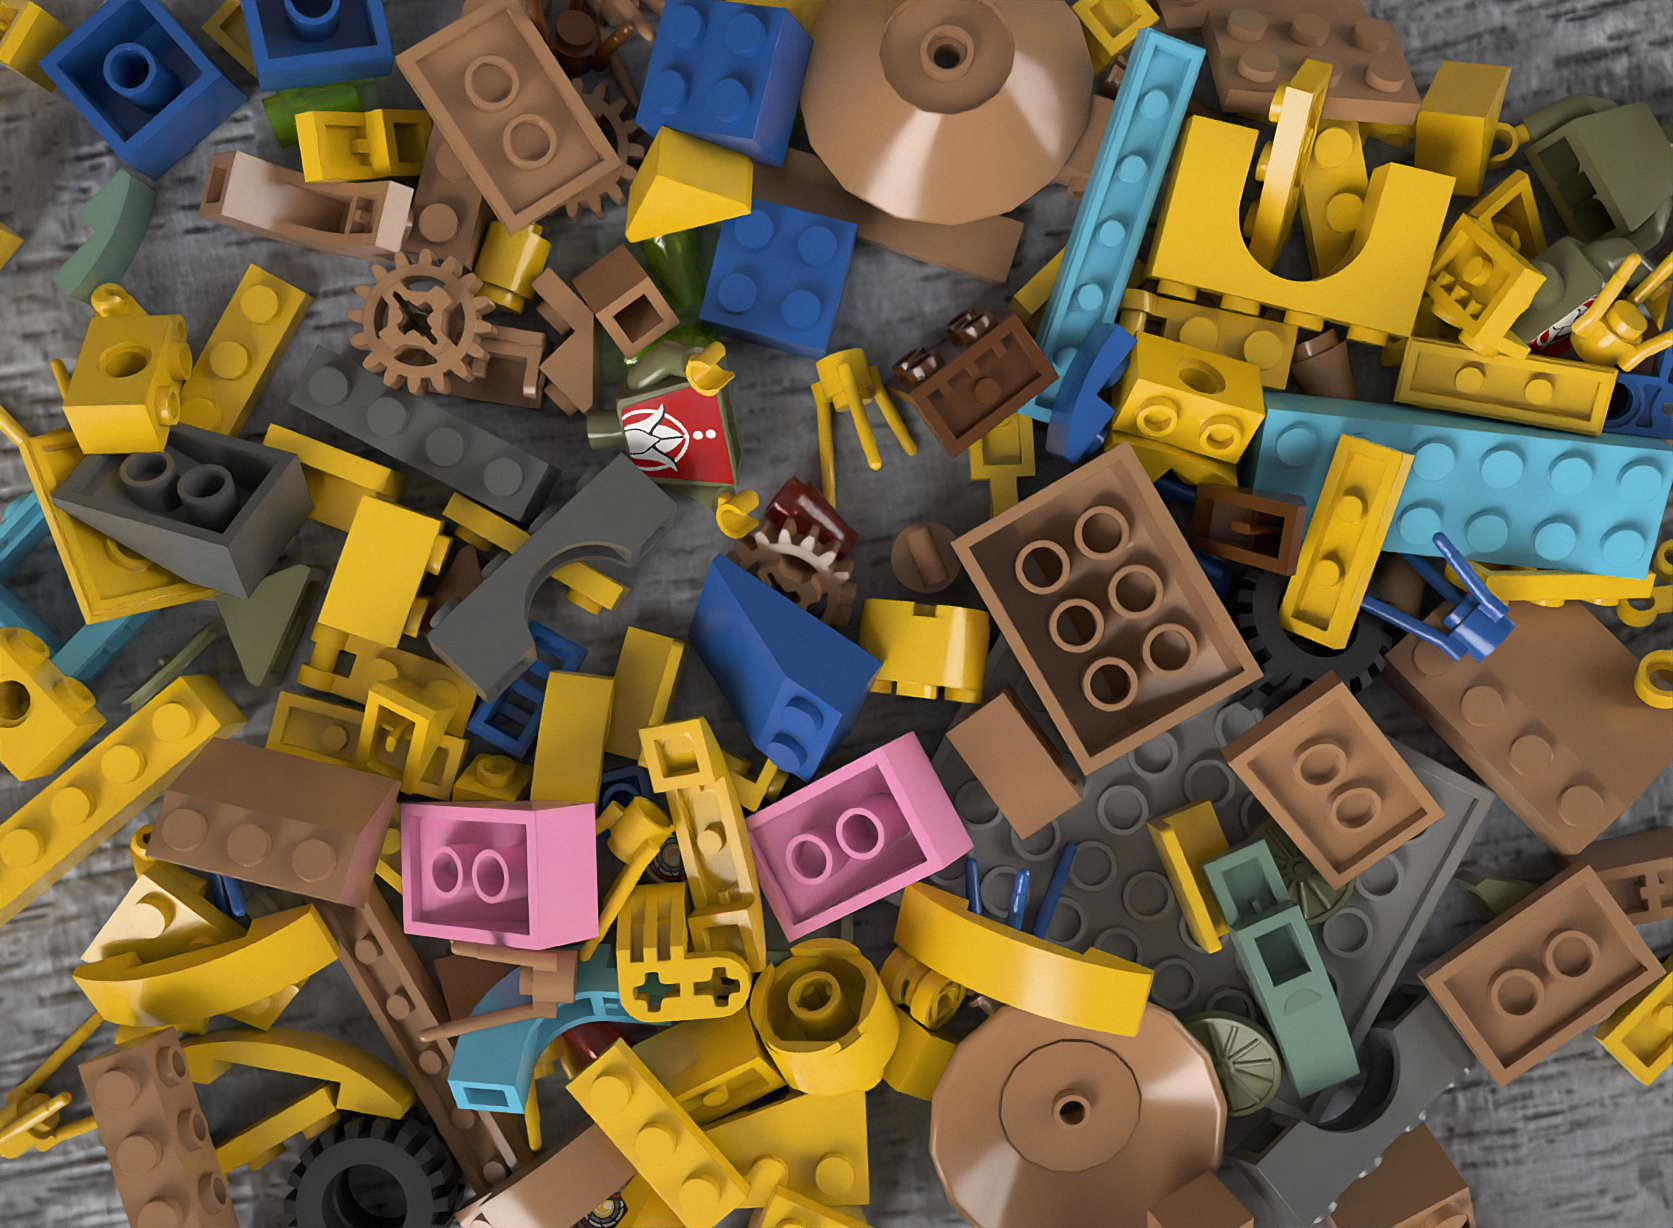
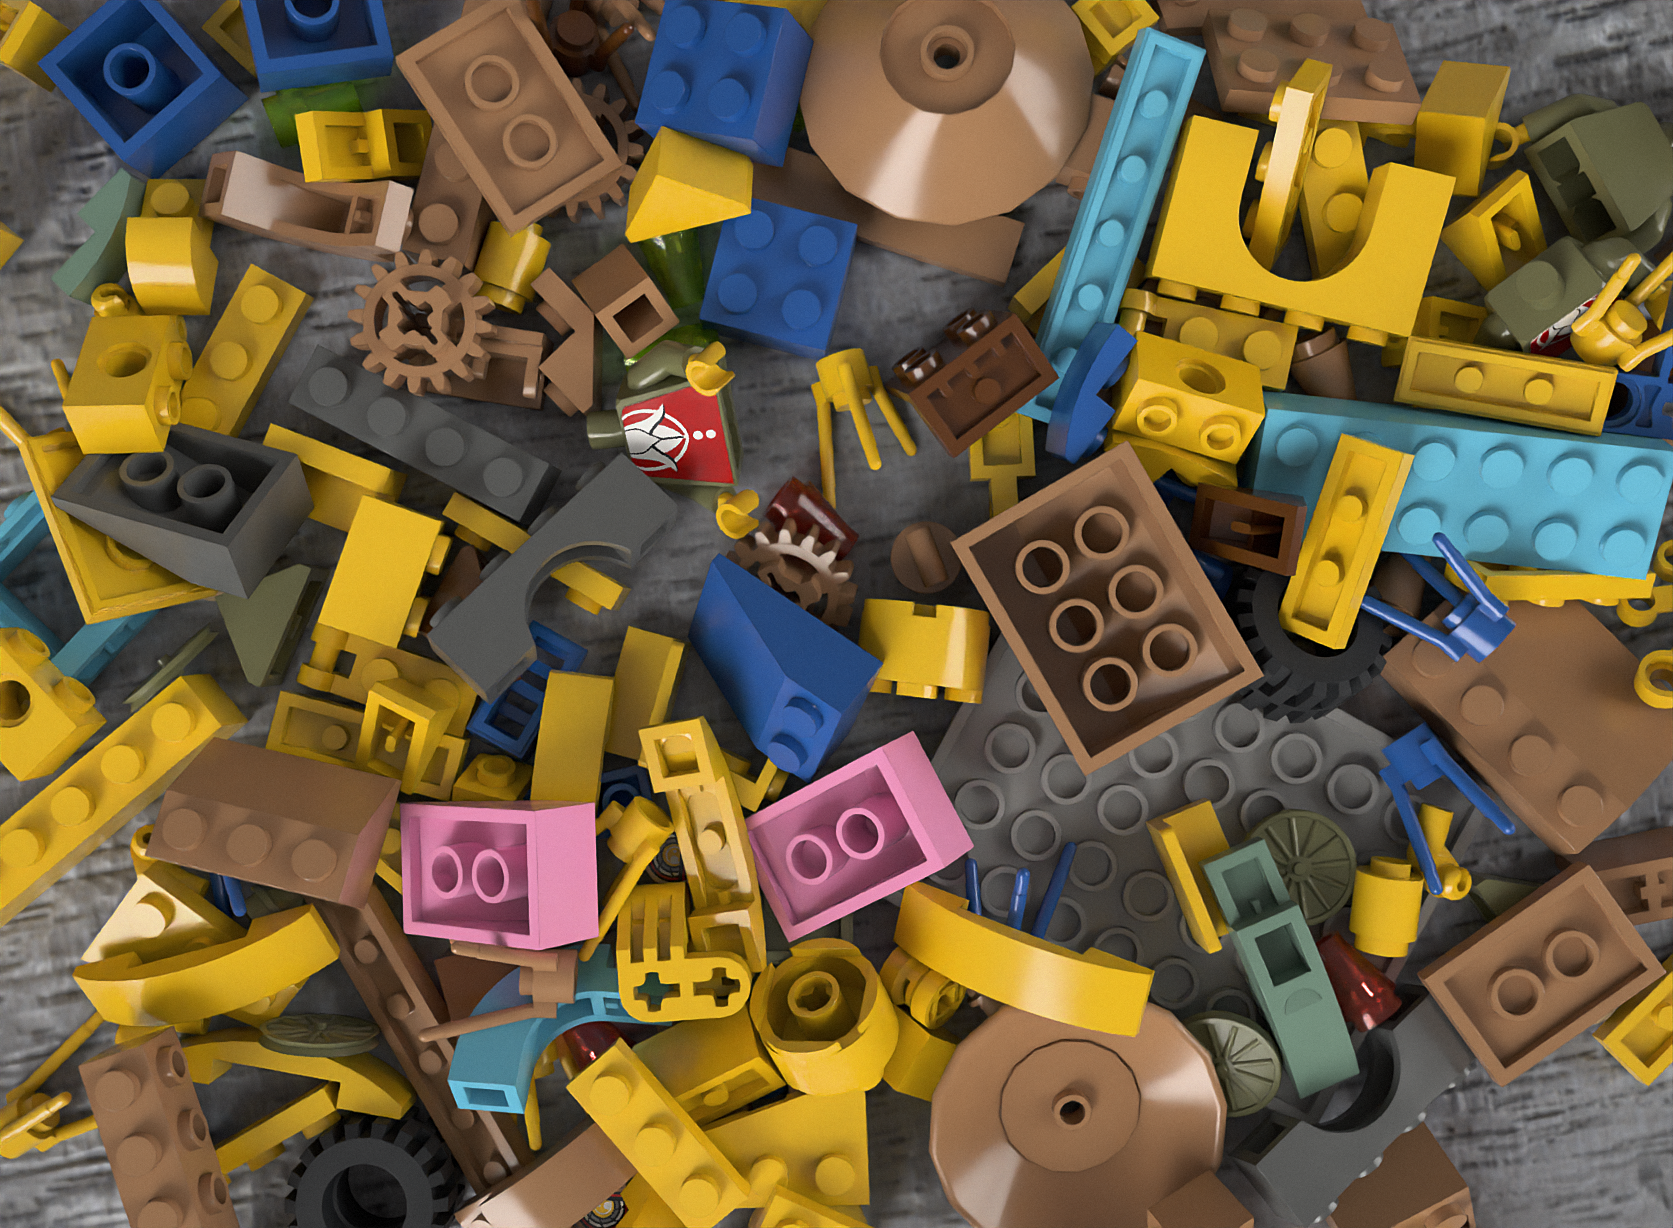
(171, 250): none -> yellow brick
(319, 1035): none -> olive wheel
(1016, 761): medium nougat hinge -> none
(1332, 780): medium nougat plate -> none
(1360, 987): none -> clear red cone
(1385, 906): none -> yellow brick
(1422, 760): none -> blue plant
(1435, 825): none -> yellow arm
(1482, 288): yellow bracket -> none

